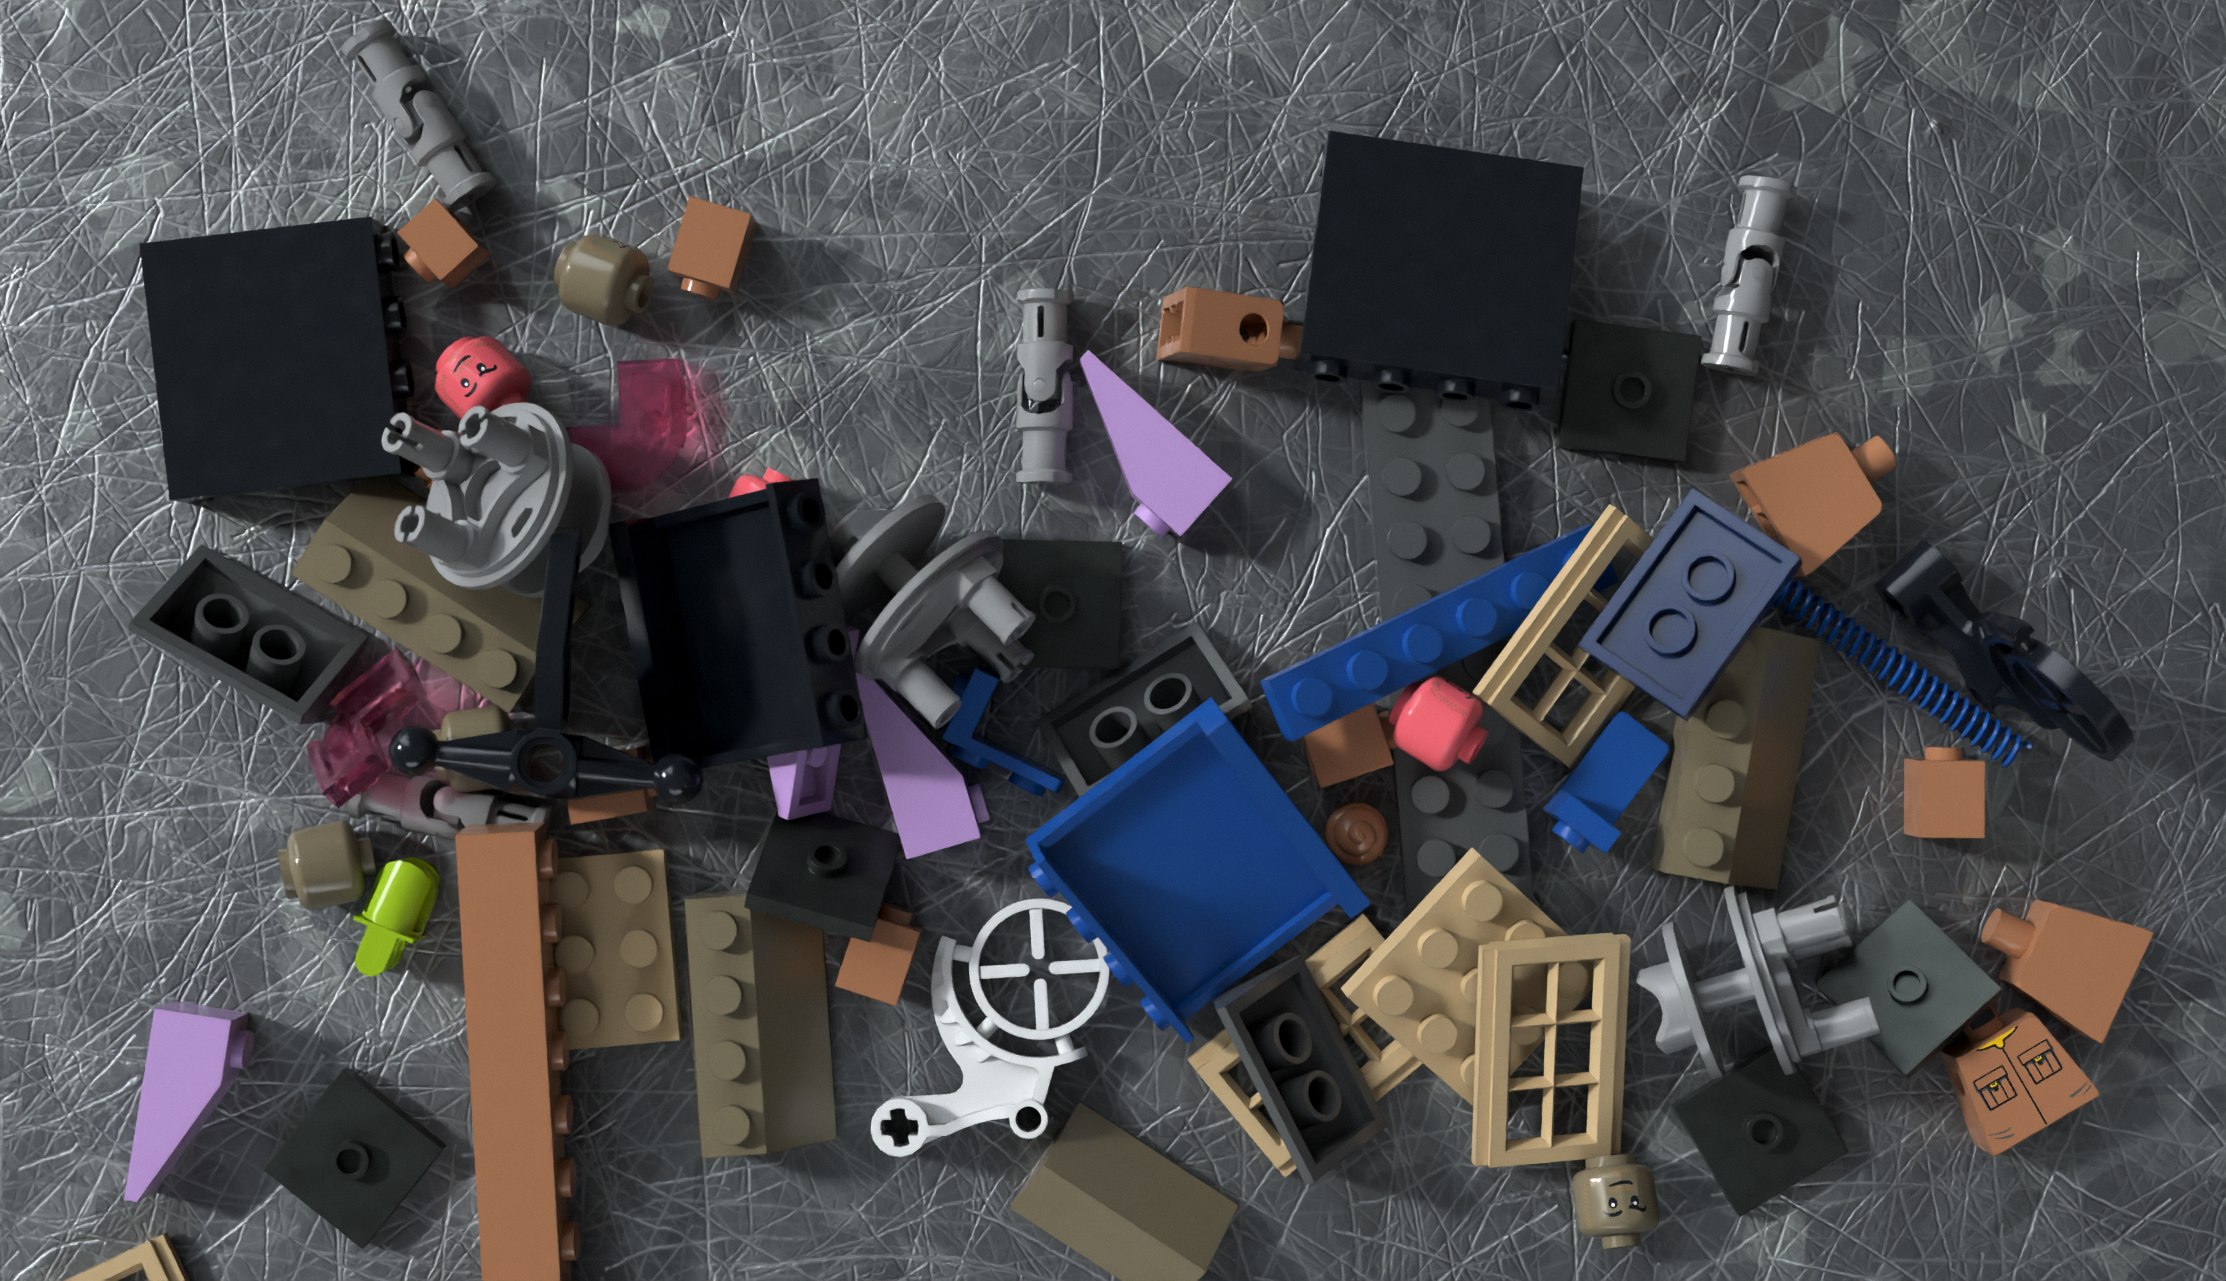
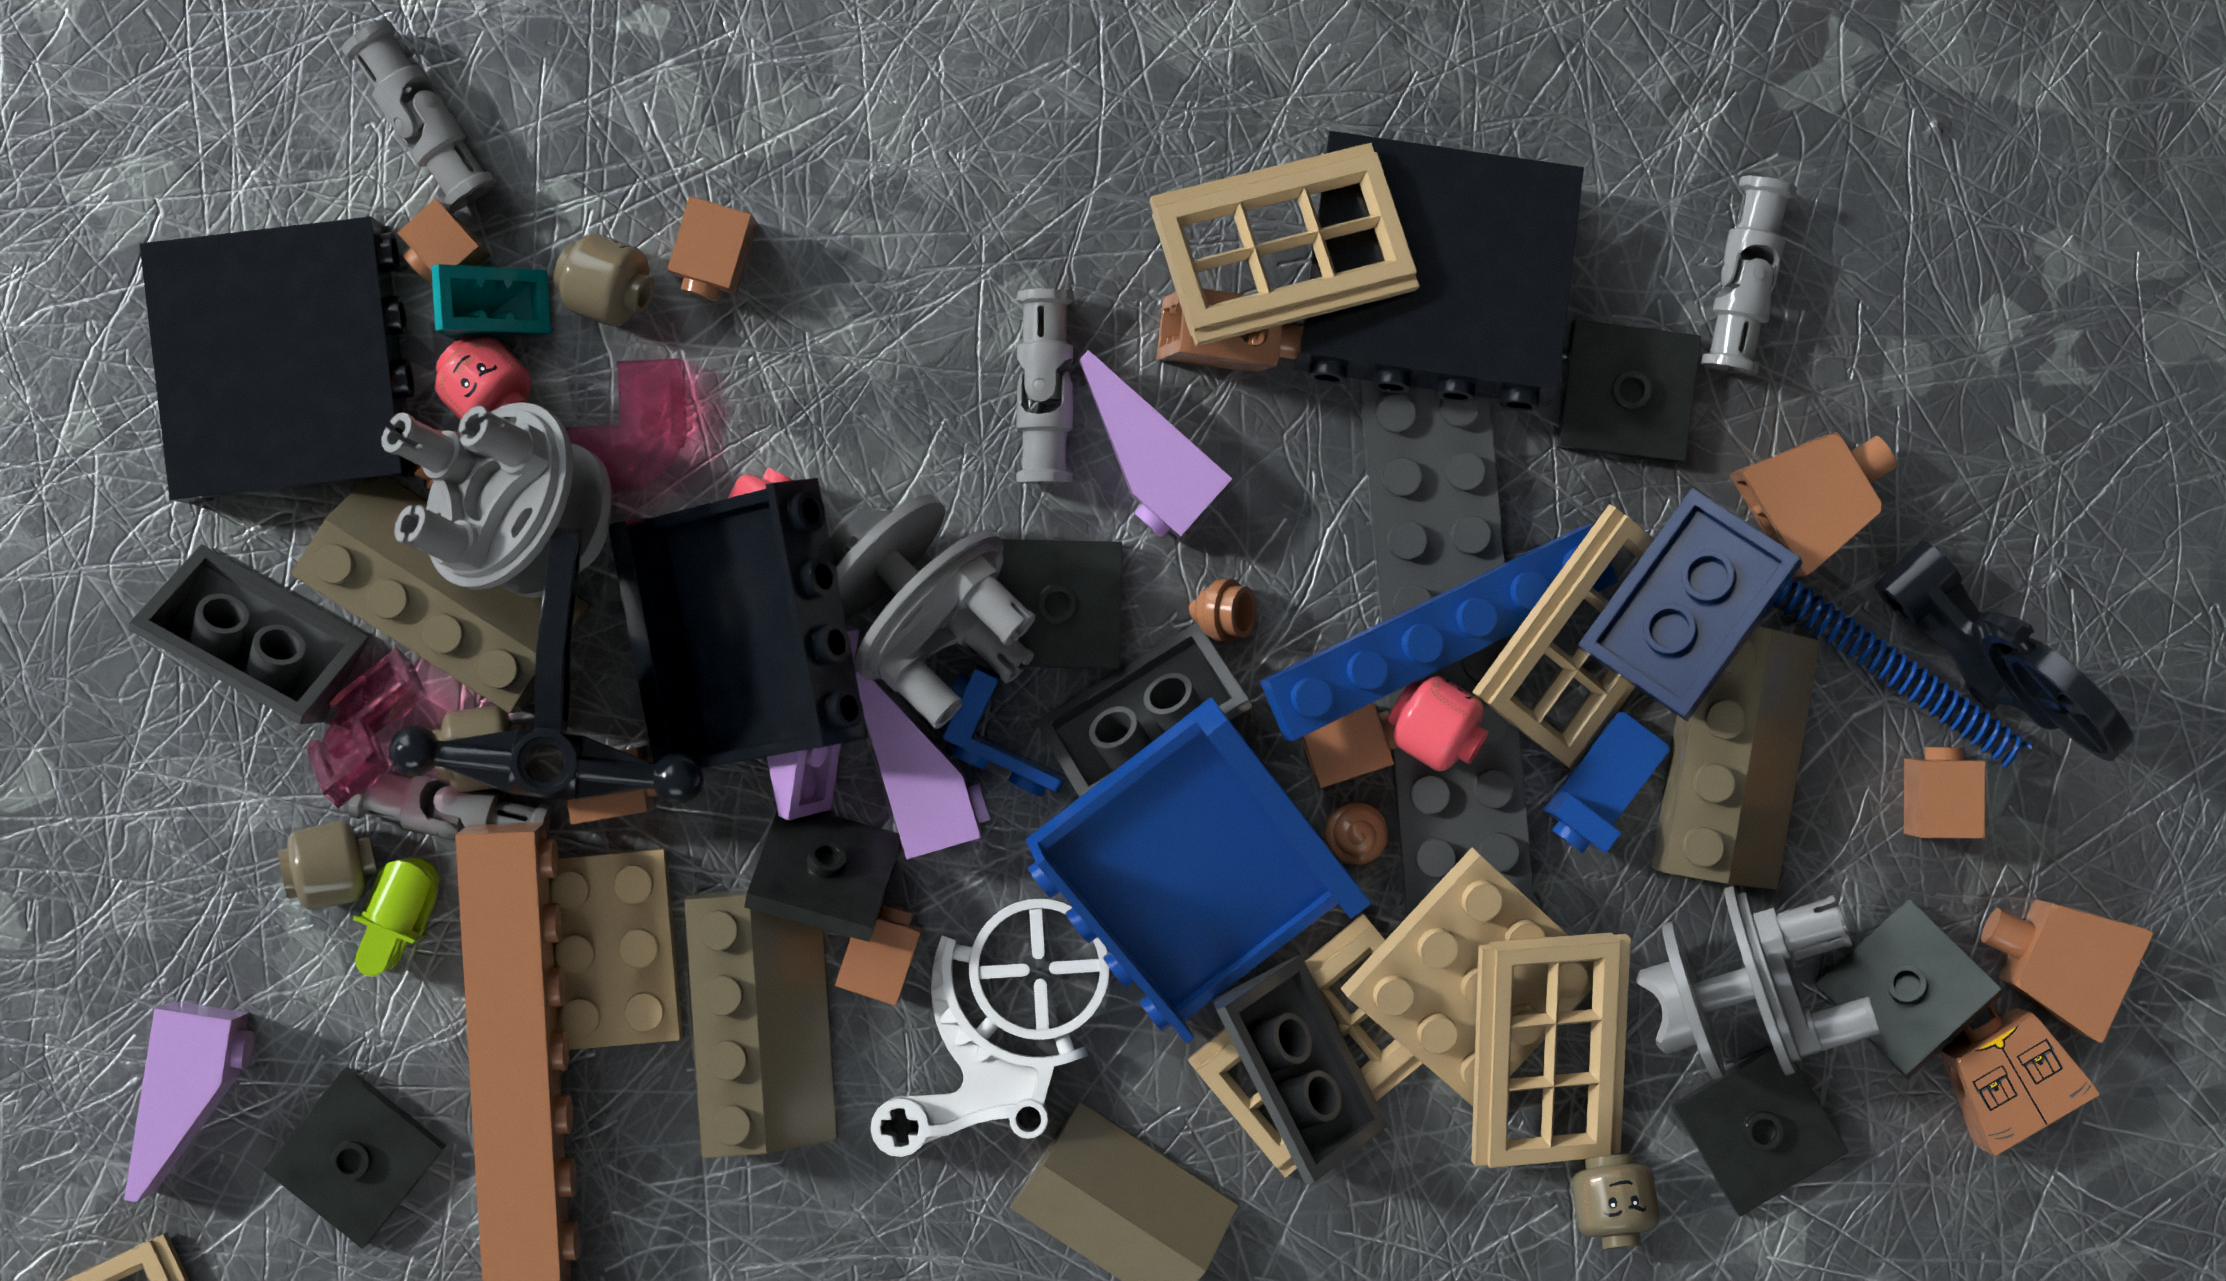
(490, 301): none -> teal slope
(1224, 610): none -> nougat plate
(1298, 300): none -> tan piece

